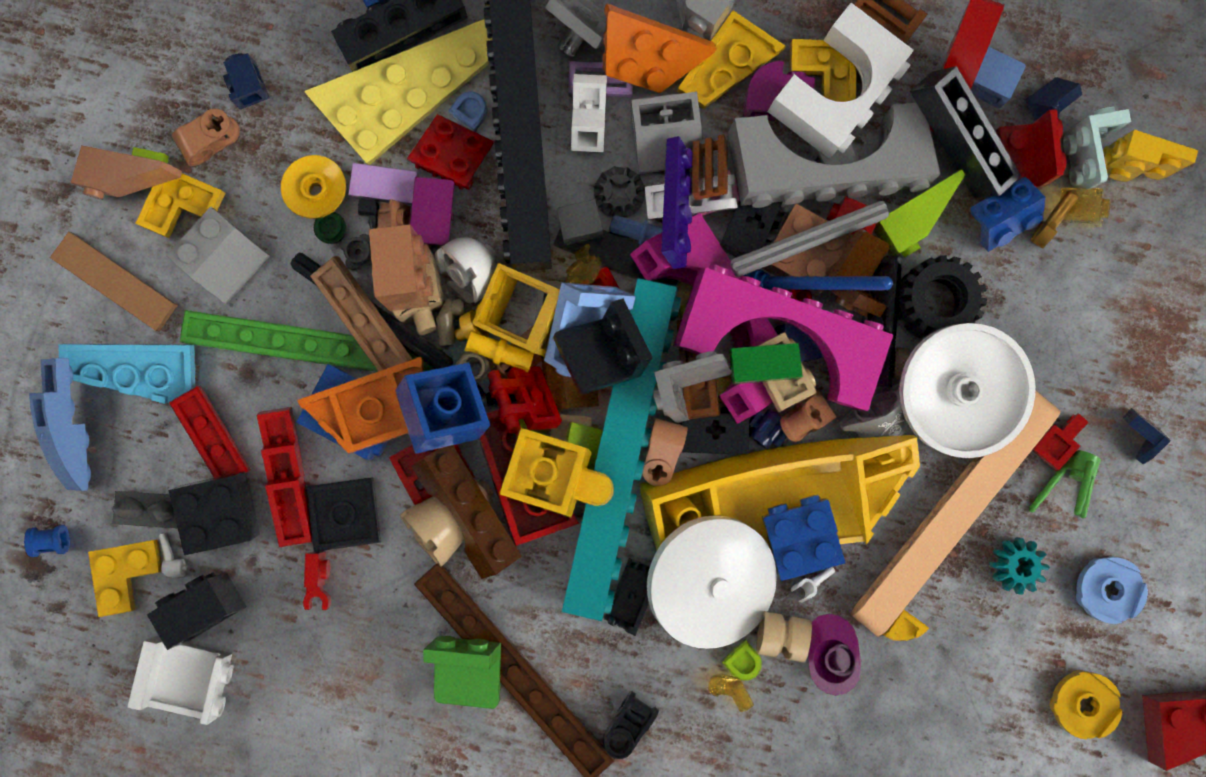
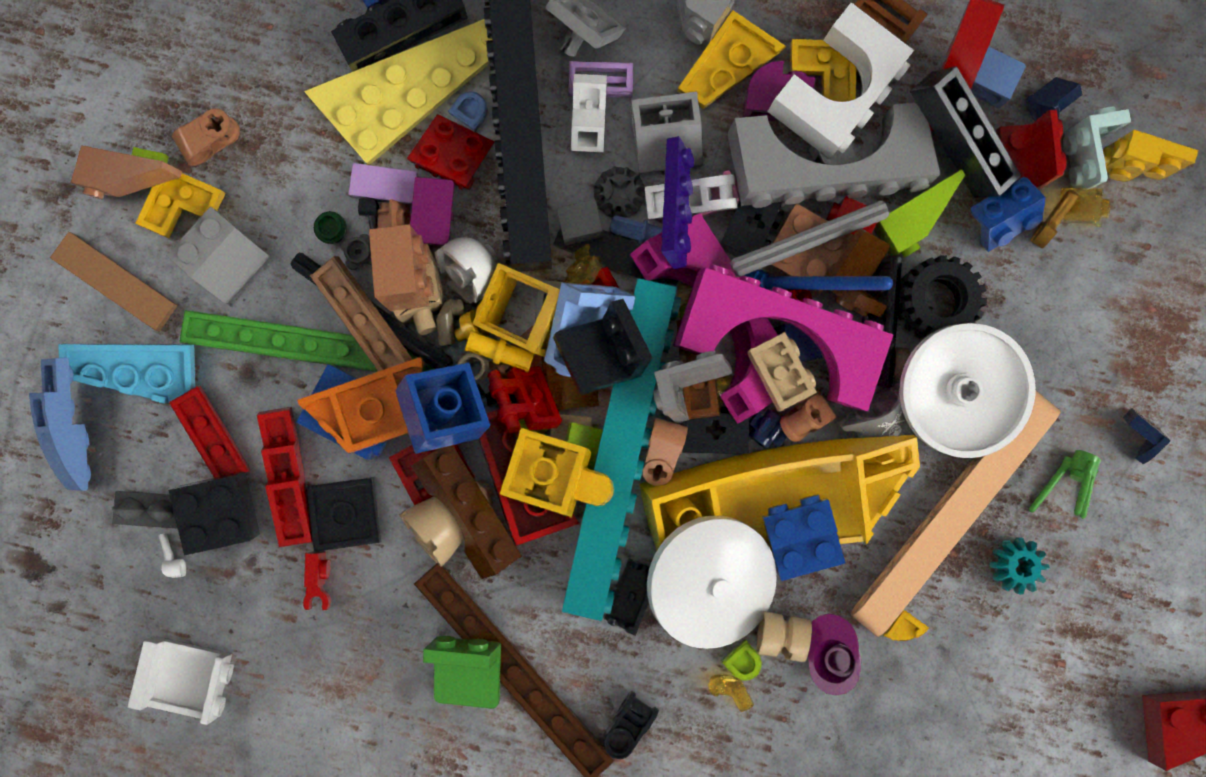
(48, 540): blue bush -> none
(113, 572): yellow plate -> none
(195, 611): black brick -> none
(244, 81): dark blue brick -> none
(303, 177): yellow dish -> none
(649, 51): orange wing -> none
(697, 168): dark orange tile -> none
(765, 363): green tile -> none
(810, 585): white hand -> none
(1058, 444): red plate -> none
(1105, 700): yellow plate -> none
(1128, 581): light blue plate -> none

